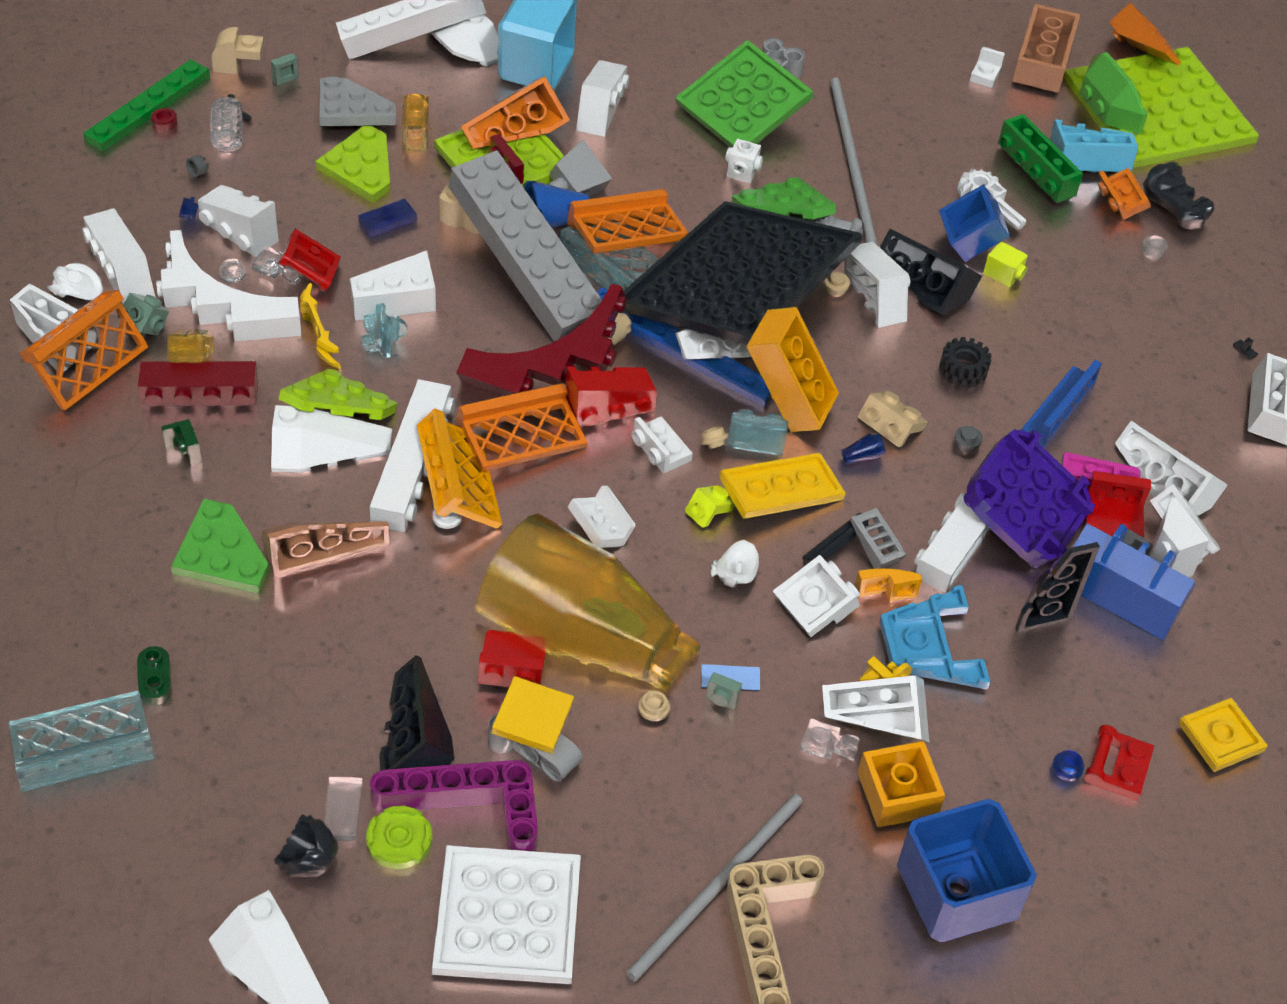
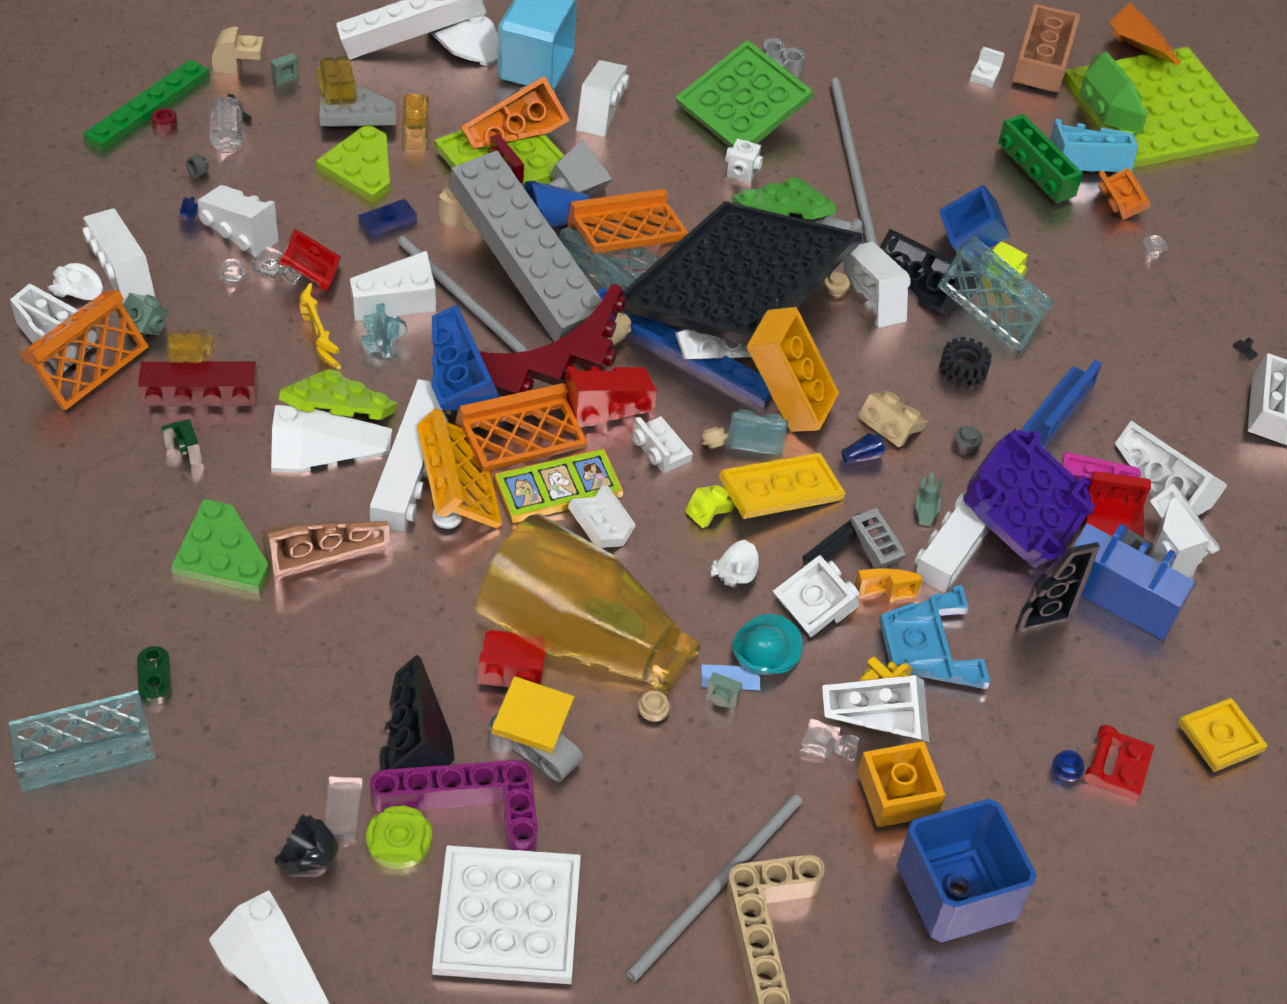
(214, 302): white arch -> none
(336, 80): none -> clear yellow brick
(457, 364): none -> blue wedge
(466, 299): none -> light grey piece
(553, 484): none -> tile
(768, 645): none -> teal hat
(928, 501): none -> sand green piece
(974, 179): white gear -> none
(1004, 280): none -> clear light blue fence
(1169, 189): black animal -> none

